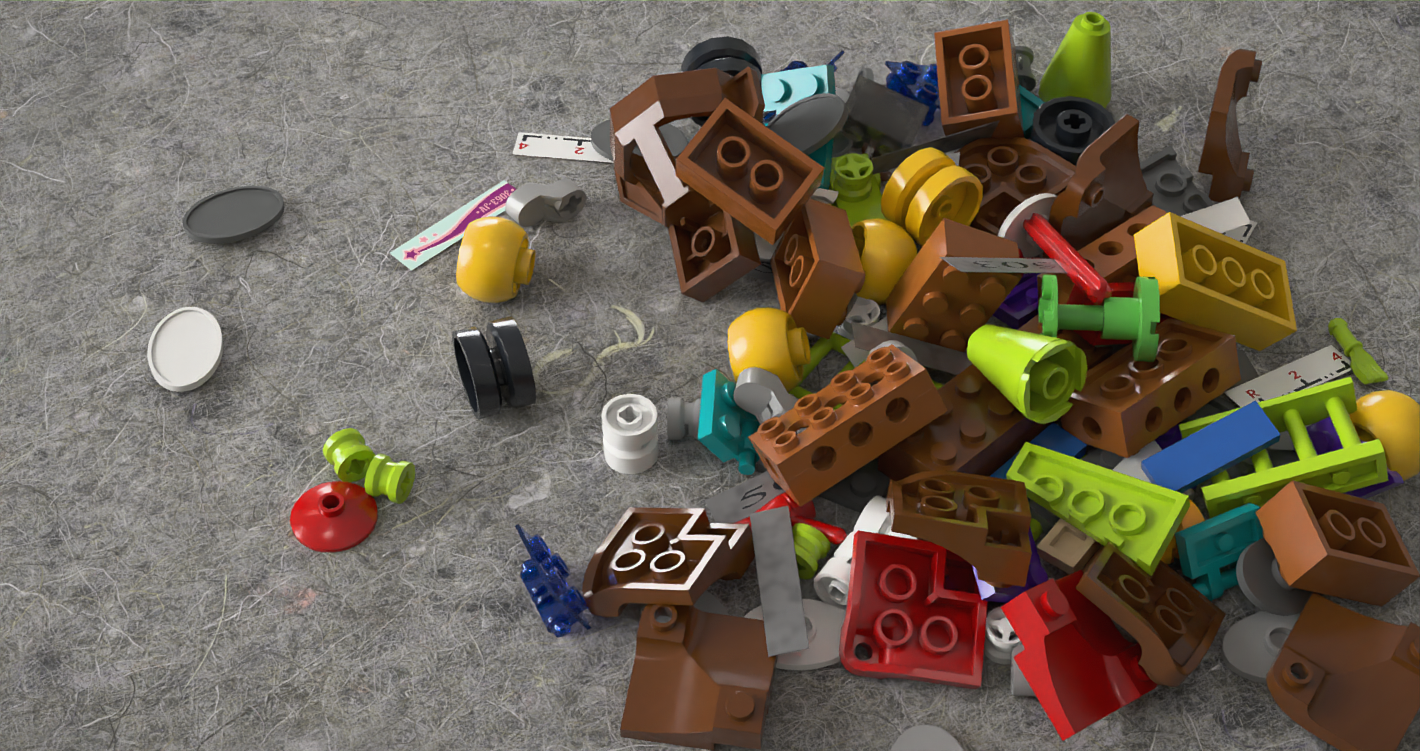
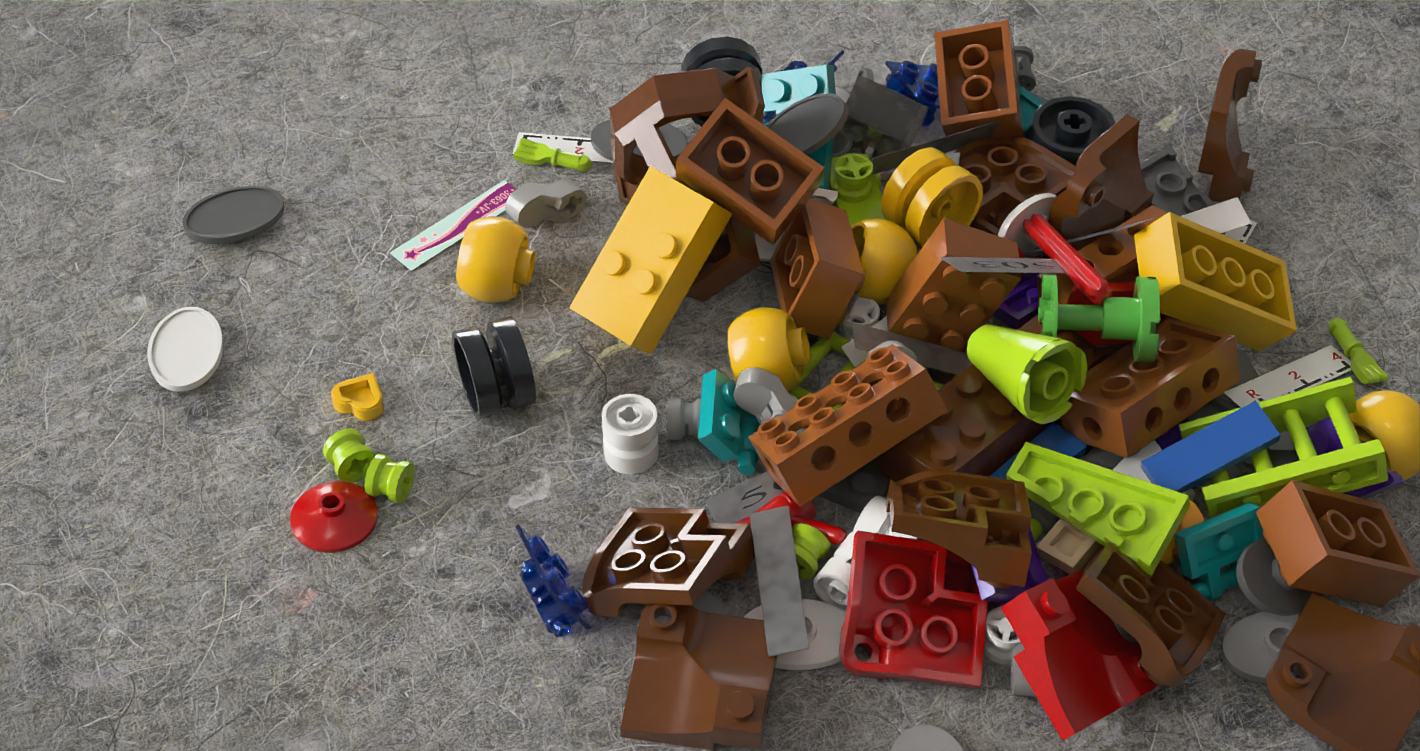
(359, 397): none -> yellow tile
(538, 154): none -> lime piece
(650, 261): none -> yellow brick
(1081, 62): lime cone -> none
(1095, 234): none -> flat silver sticker

